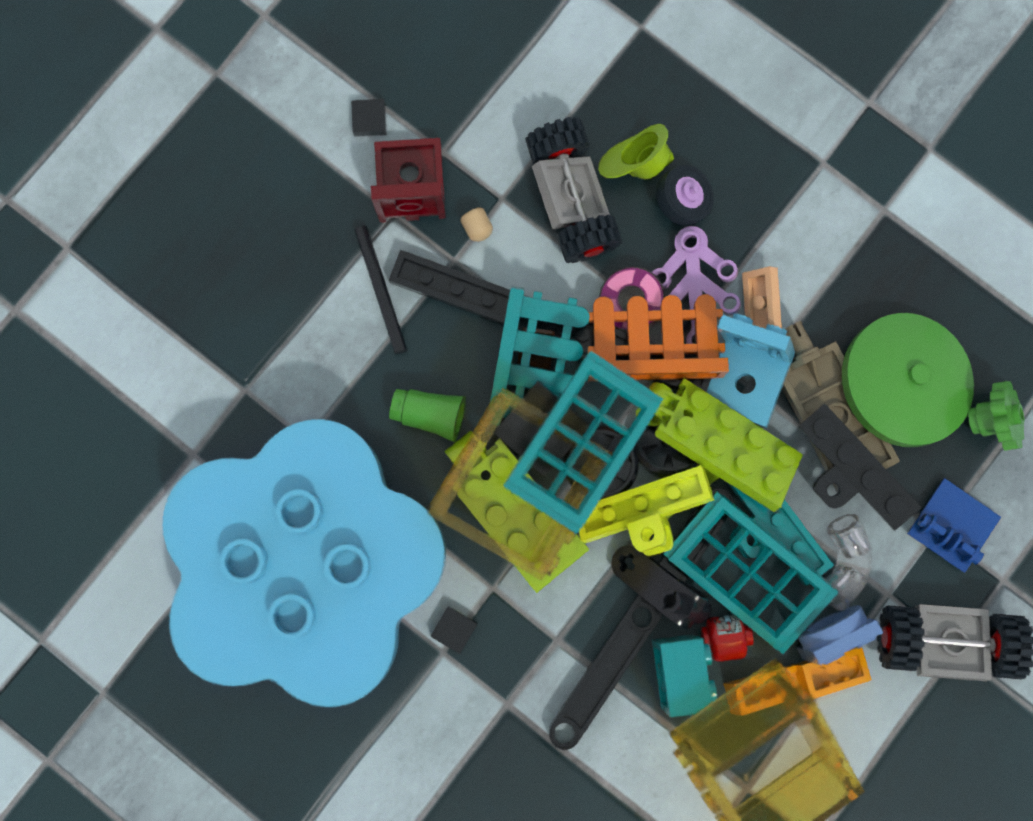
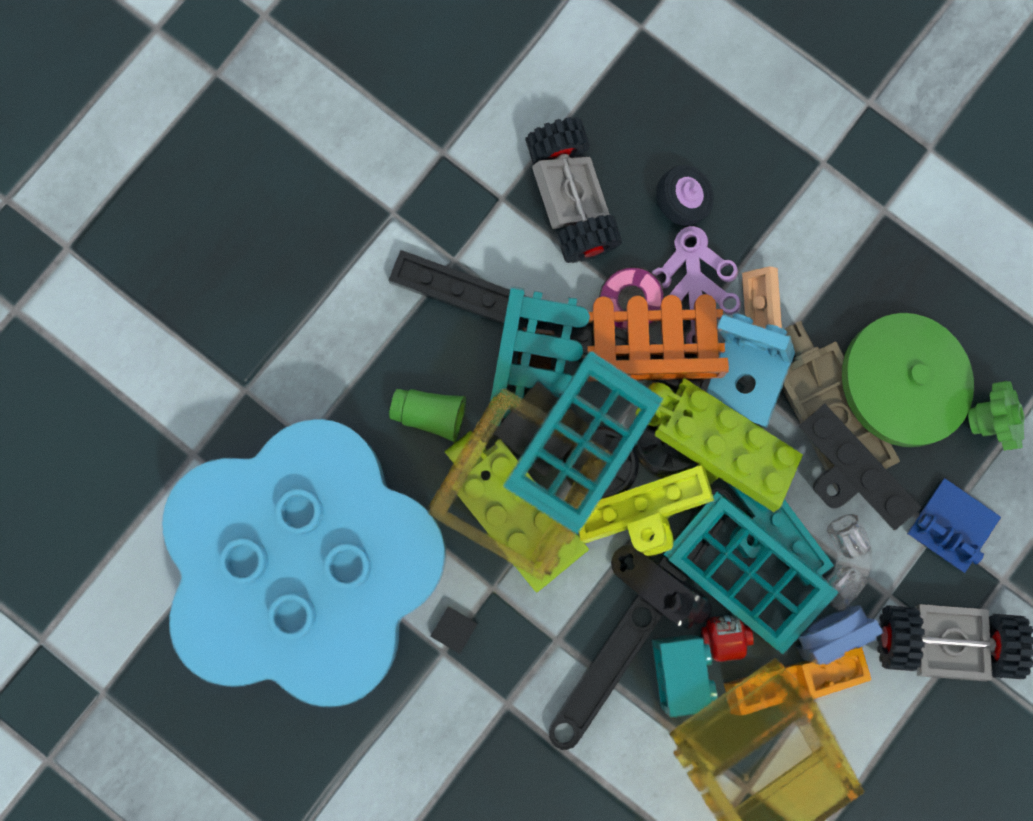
(369, 117): black tile -> none
(380, 289): black bar -> none
(403, 198): dark red bracket -> none
(477, 224): tan piece -> none
(639, 156): lime piece -> none

